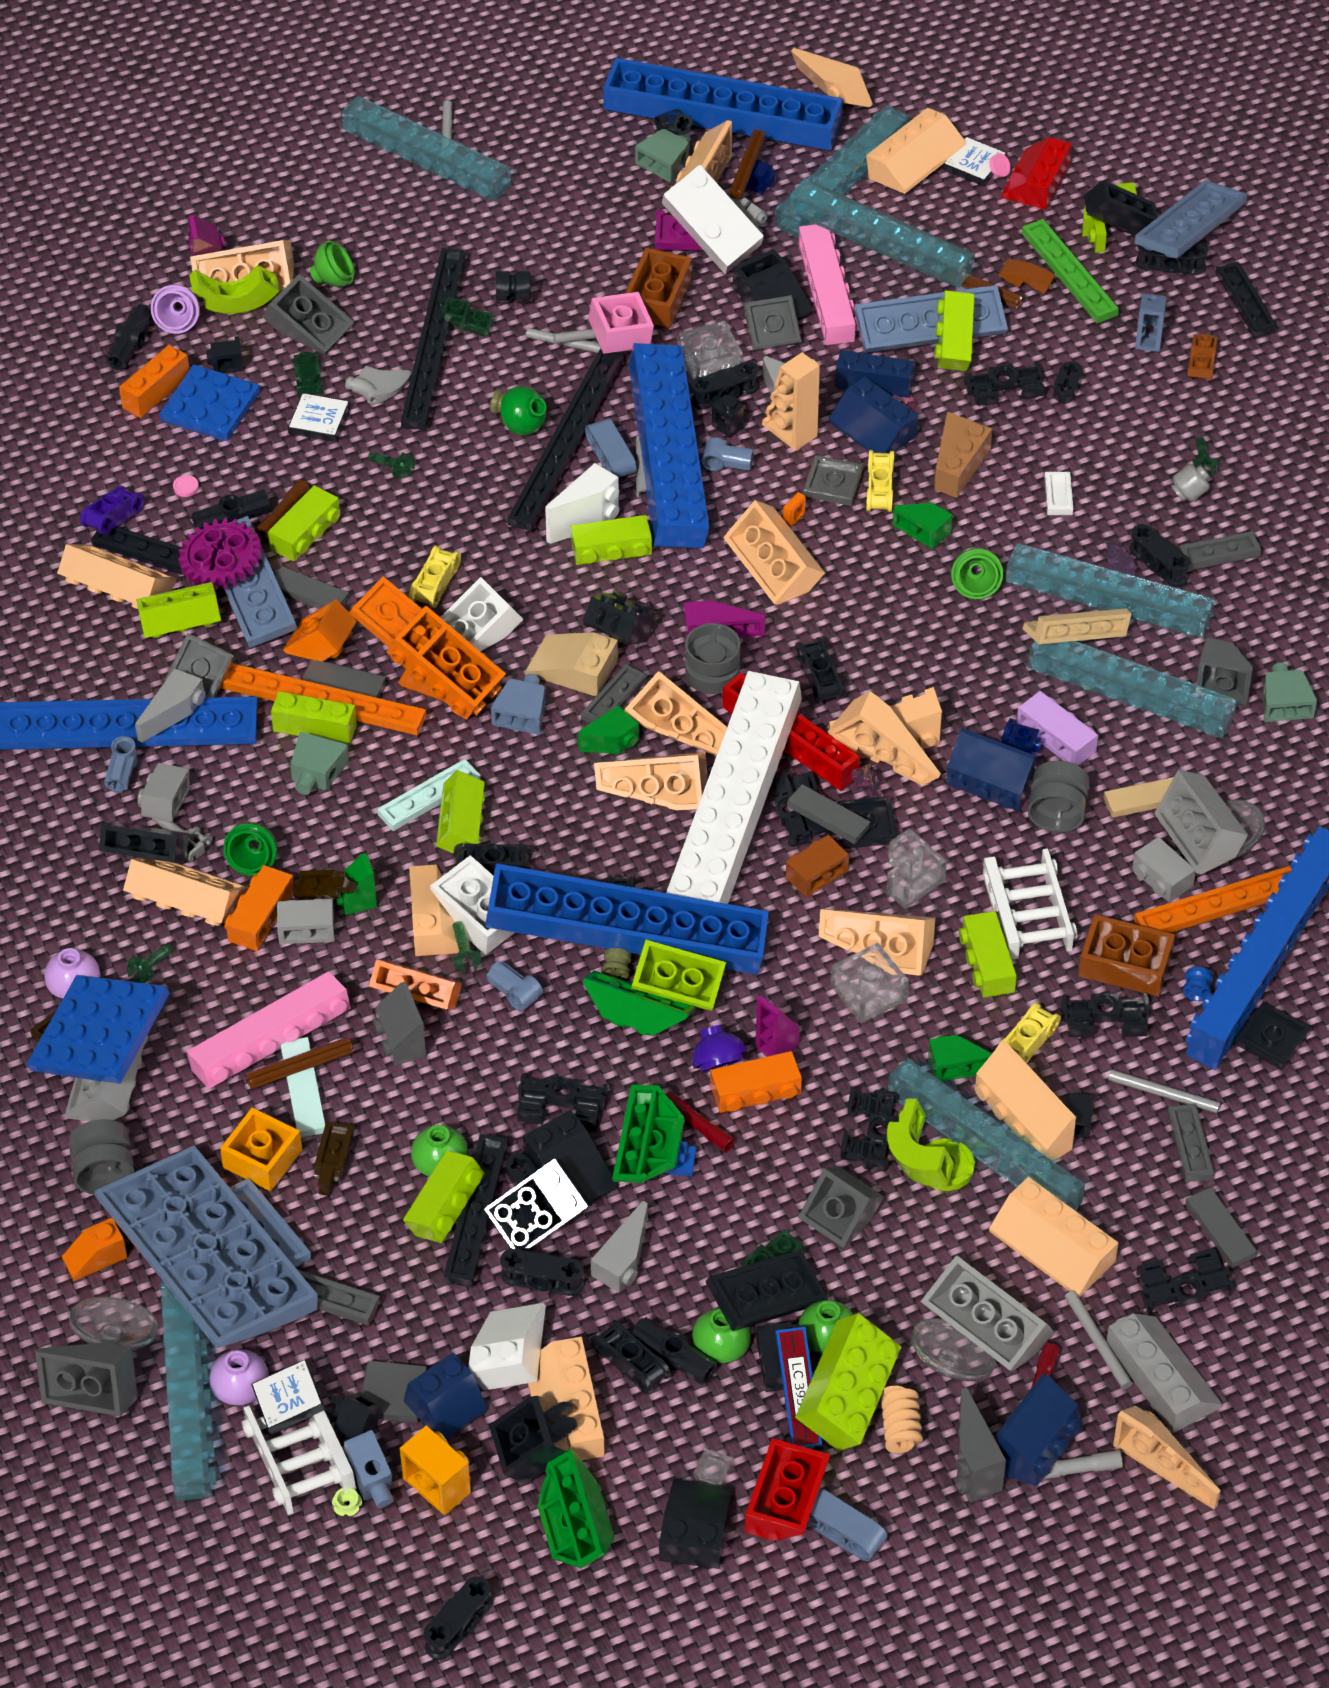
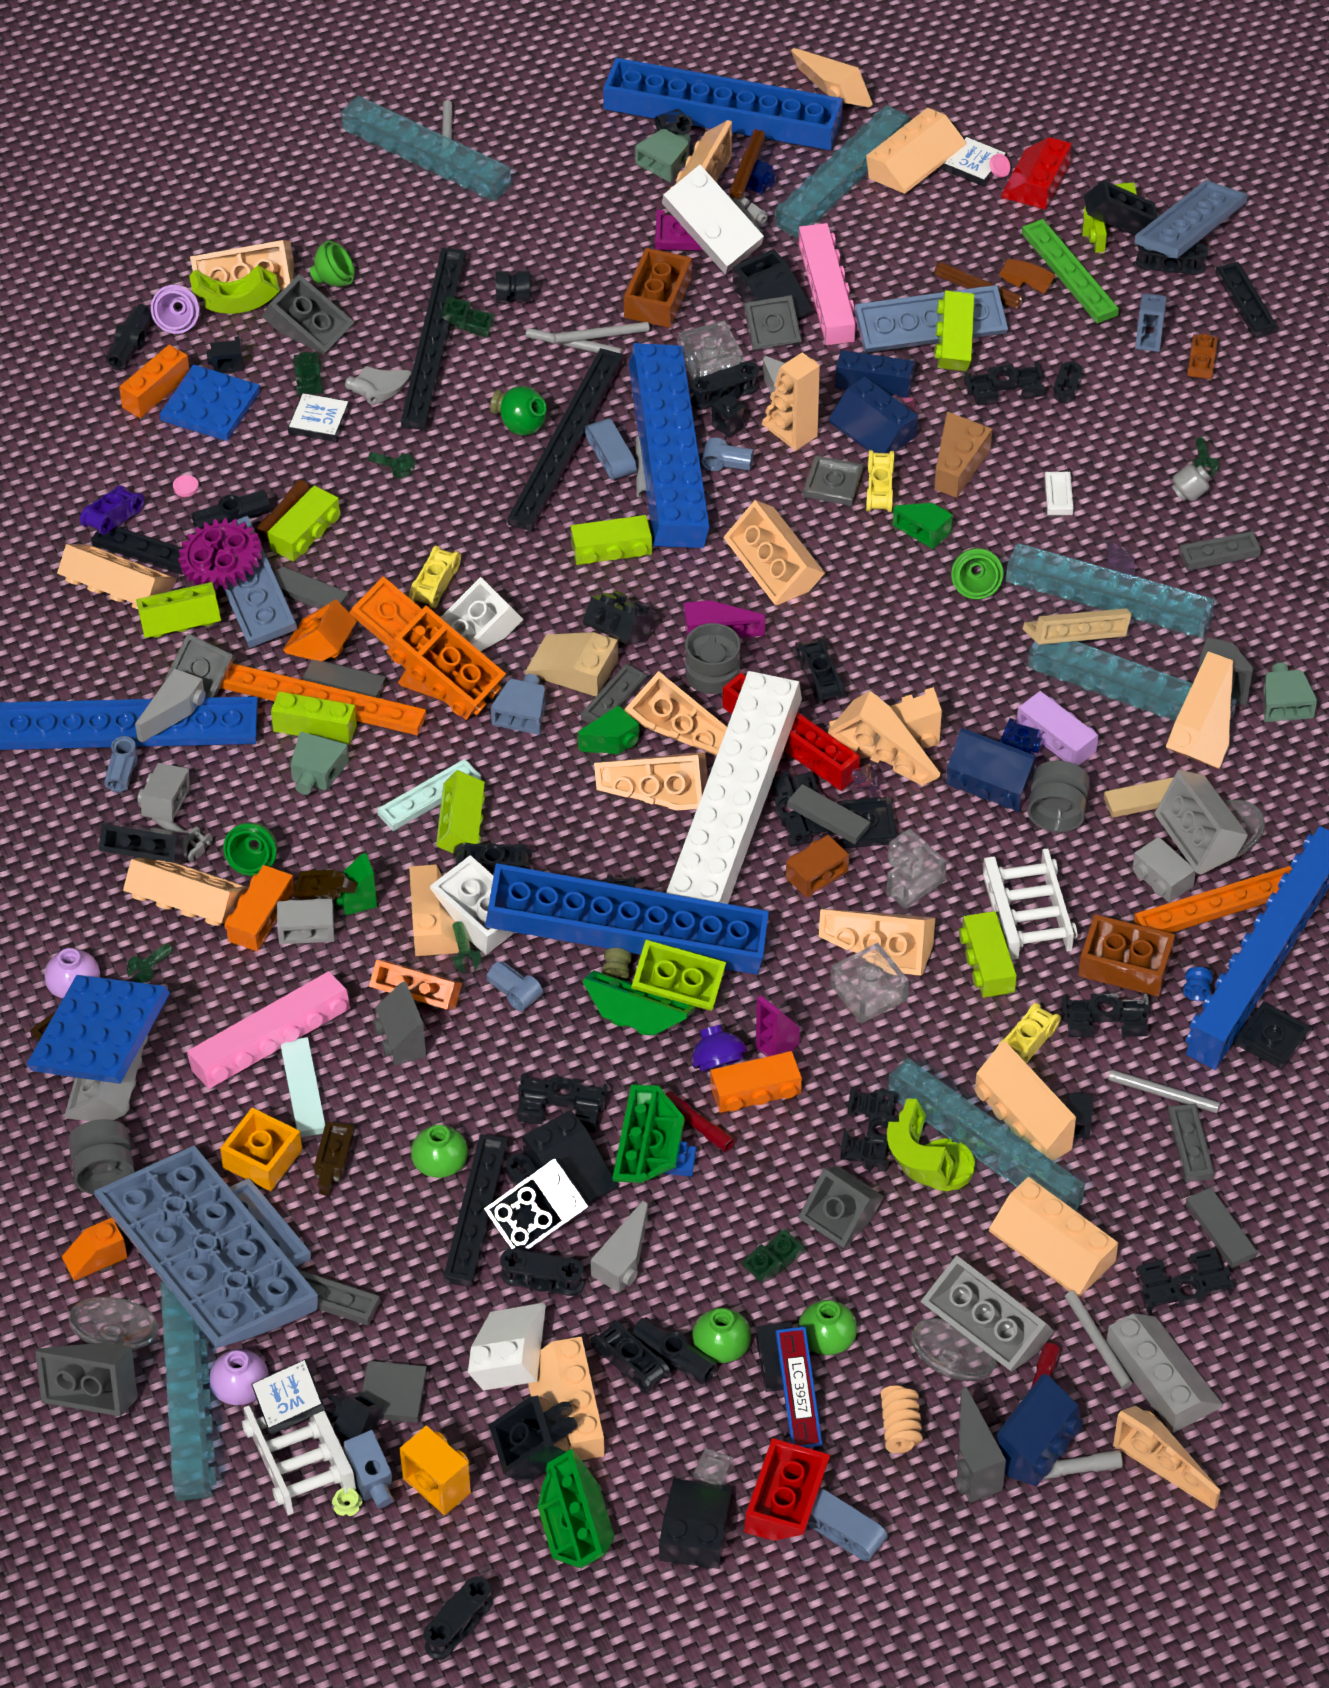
(203, 237): magenta slope -> none
(299, 1062): reddish brown axle -> none
(443, 1196): lime brick -> none
(446, 1397): dark blue slope -> none
(586, 500): white slope -> none
(620, 322): bright pink brick -> none
(766, 1290): black tile -> none
(794, 509): orange tile -> none
(848, 1382): lime brick -> none
(881, 233): clear light blue brick -> none
(955, 1057): green slope -> none
(1159, 555): black piece -> none
(1205, 717): none -> light nougat wedge

